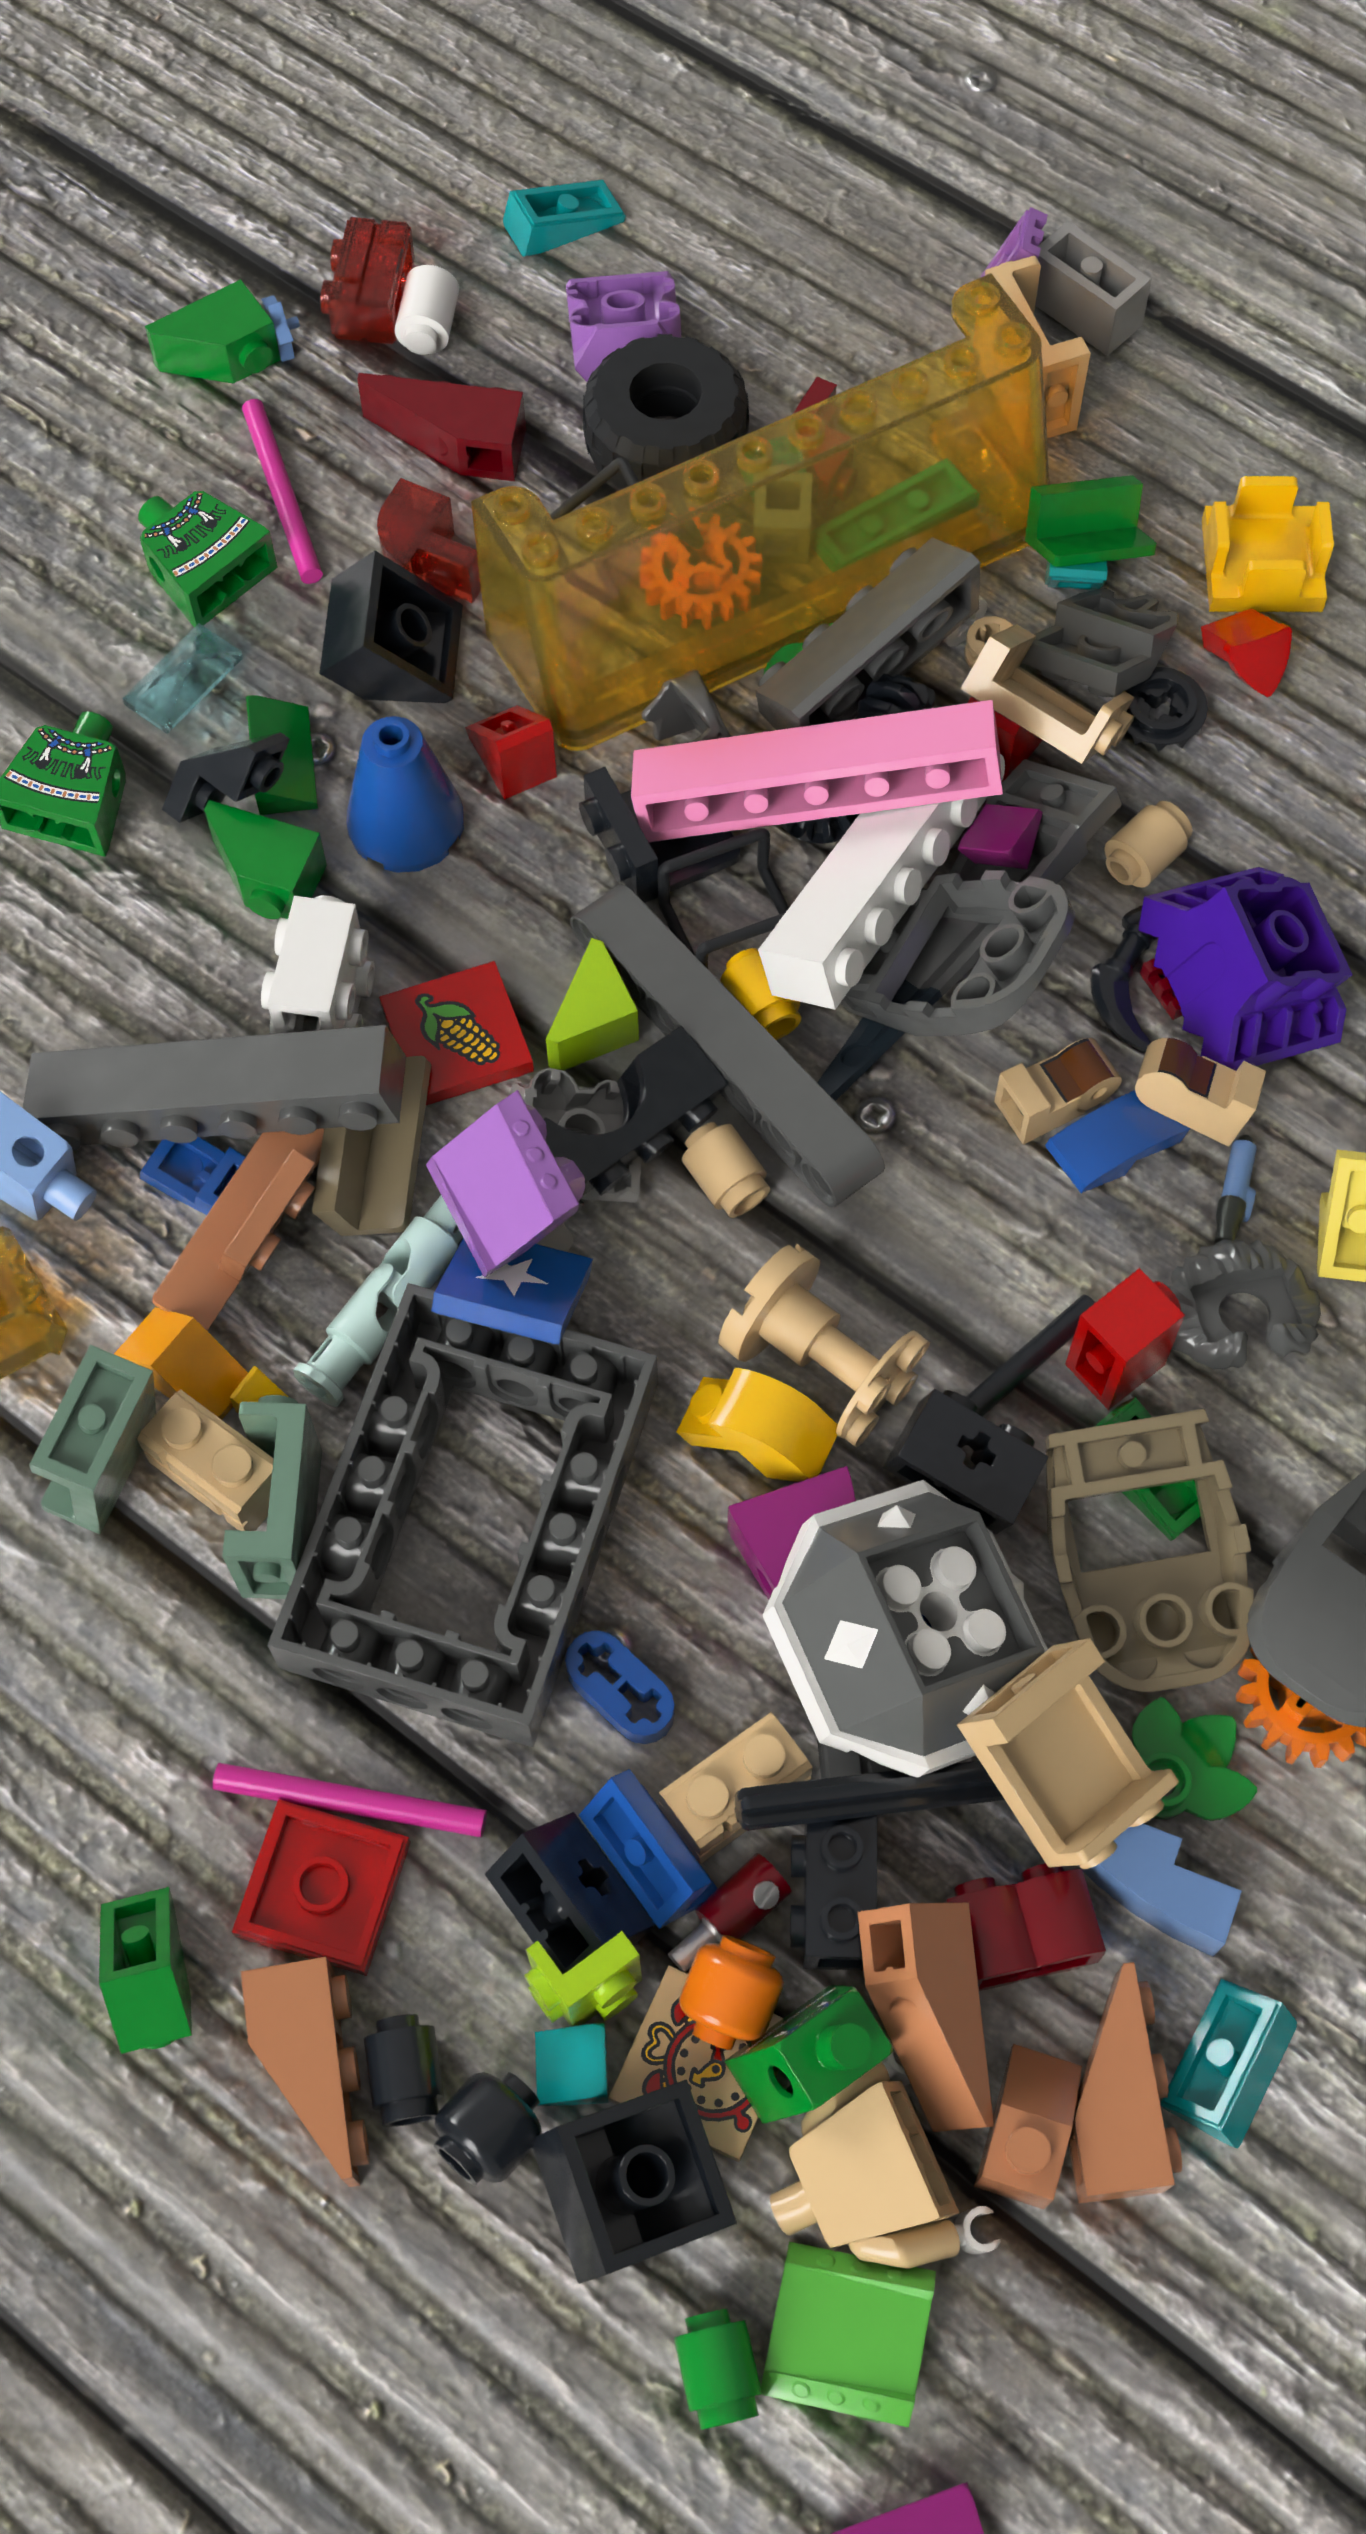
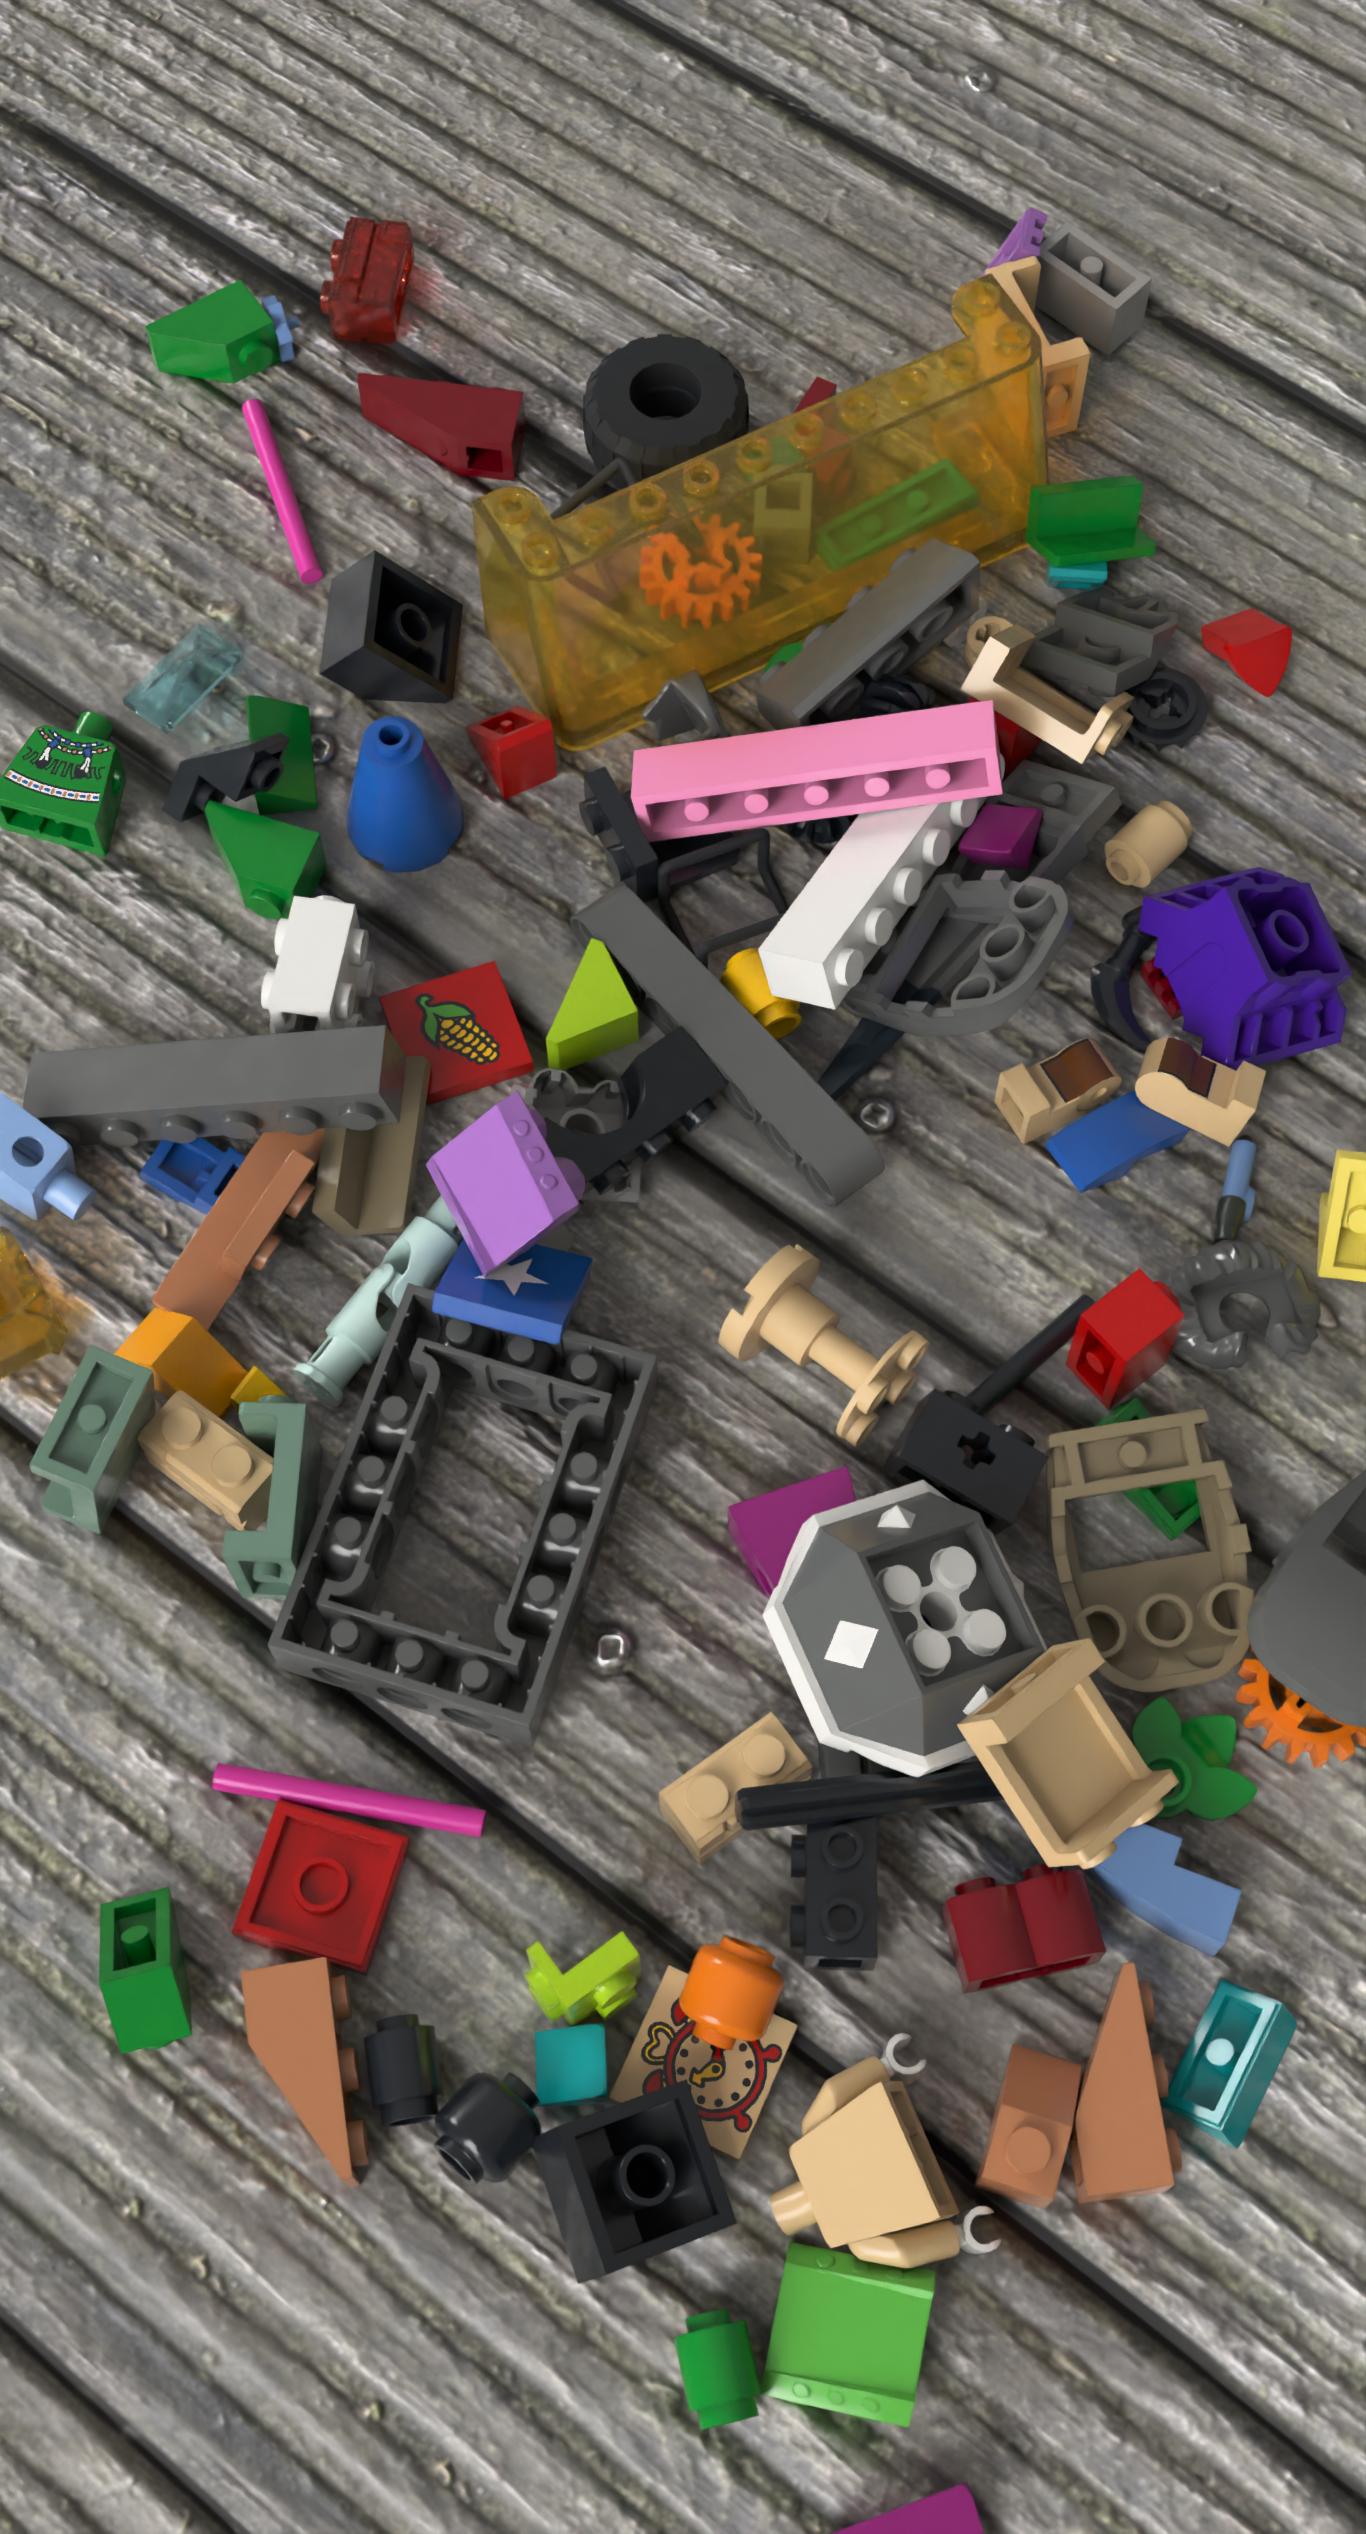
(204, 553): green torso -> none
(417, 535): clear red brick -> none
(427, 309): white brick -> none
(559, 215): teal slope -> none
(567, 1892): black brick -> none
(616, 310): medium lavender slope -> none
(630, 1675): blue beam -> none
(646, 1849): blue panel -> none
(725, 1168): tan brick -> none
(734, 1908): dark red piece -> none
(763, 1421): yellow brick -> none
(818, 2049): green torso -> none
(928, 1998): nougat slope -> none
(1266, 549): yellow panel -> none

